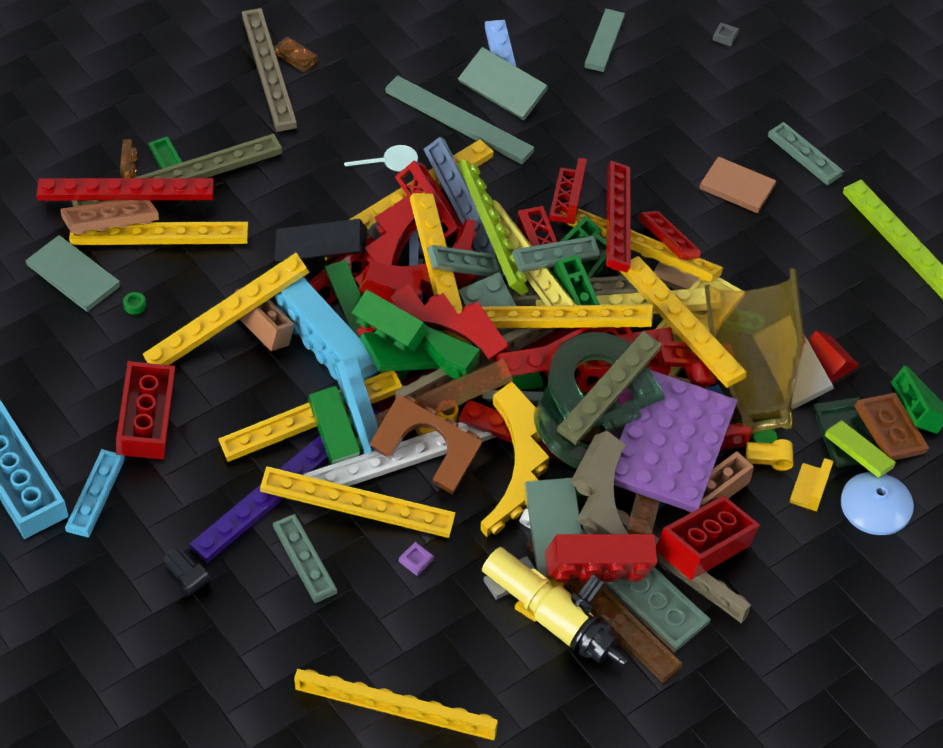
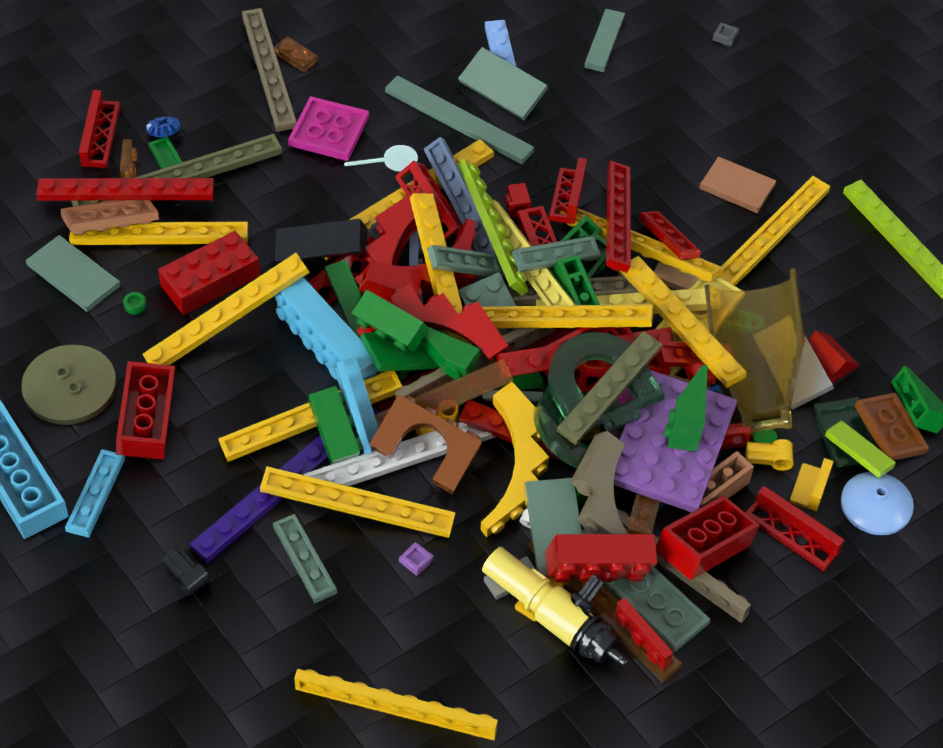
(69, 384): none -> olive plate
(93, 132): none -> red fence
(163, 126): none -> blue gear
(209, 272): none -> red brick
(269, 325): nougat brick -> none
(328, 128): none -> dark pink plate
(517, 199): none -> red brick
(643, 634): none -> red plate
(688, 416): none -> green slope
(773, 230): none -> yellow plate
(800, 523): none -> red fence
(805, 153): sand green tile -> none

